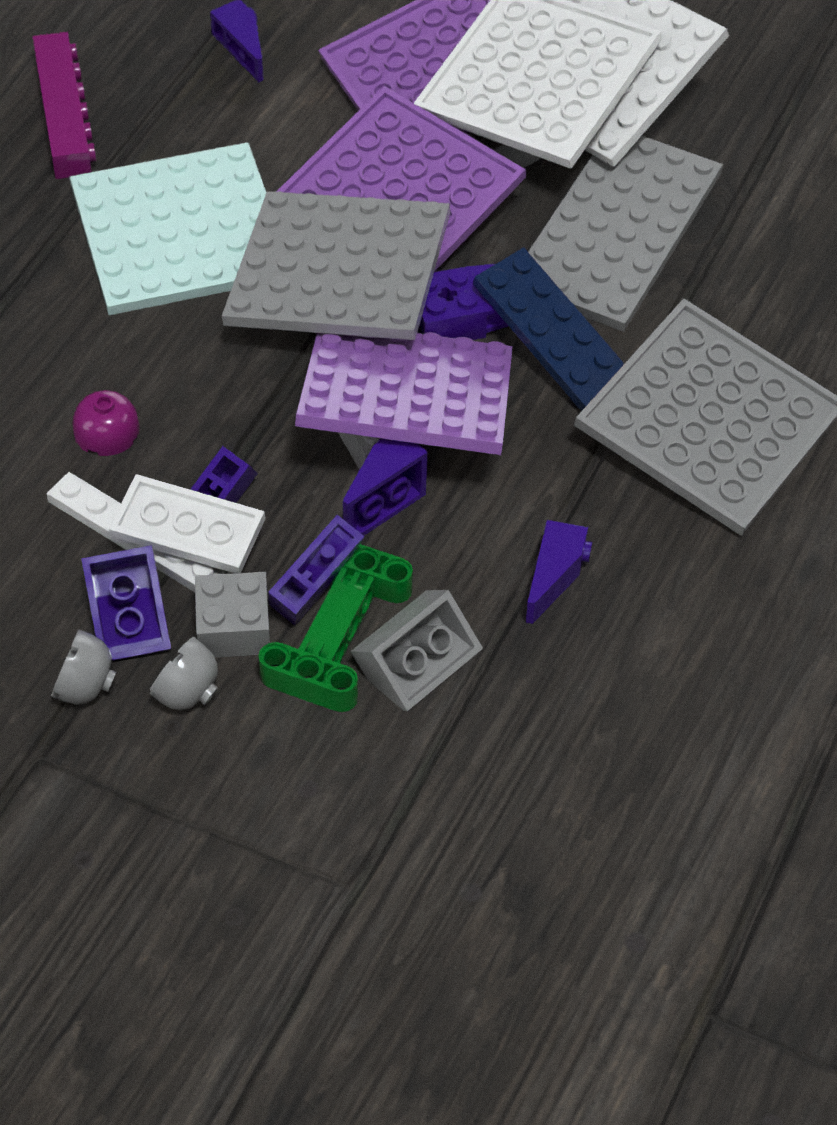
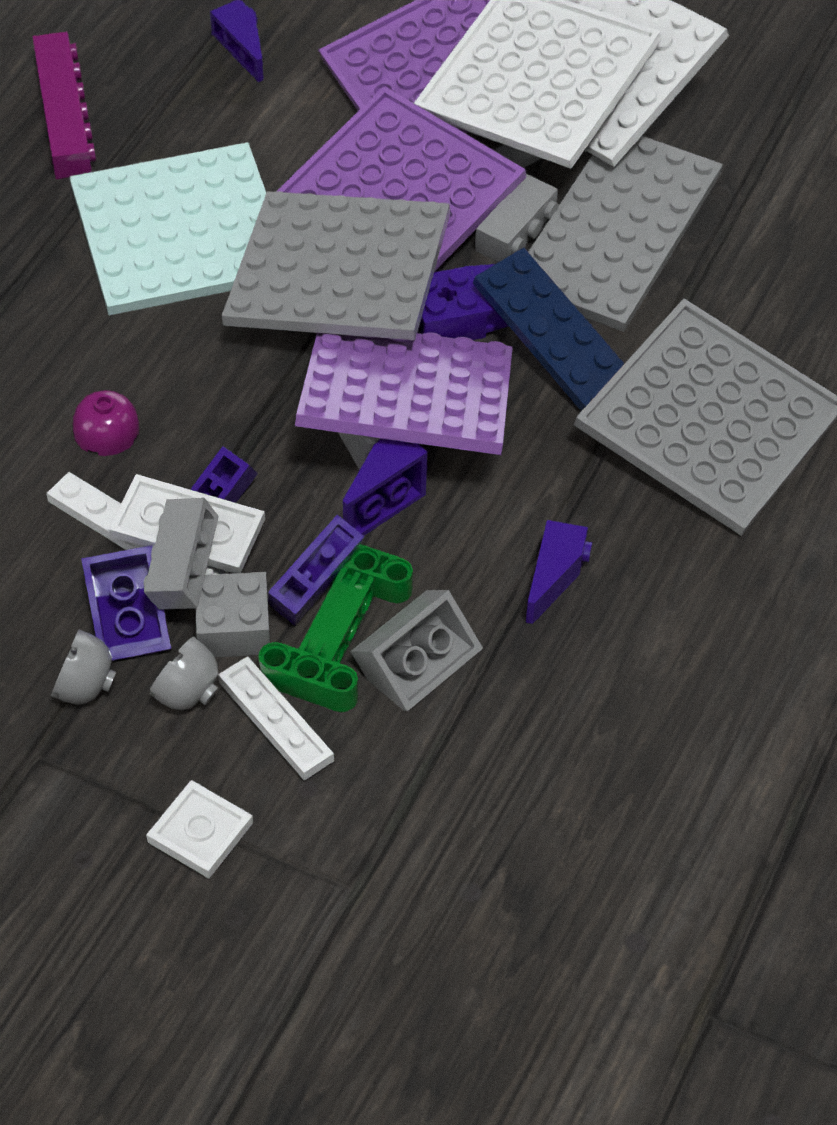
(181, 553): none -> light grey brick
(200, 829): none -> white plate
(276, 718): none -> white plate
(516, 219): none -> light grey brick

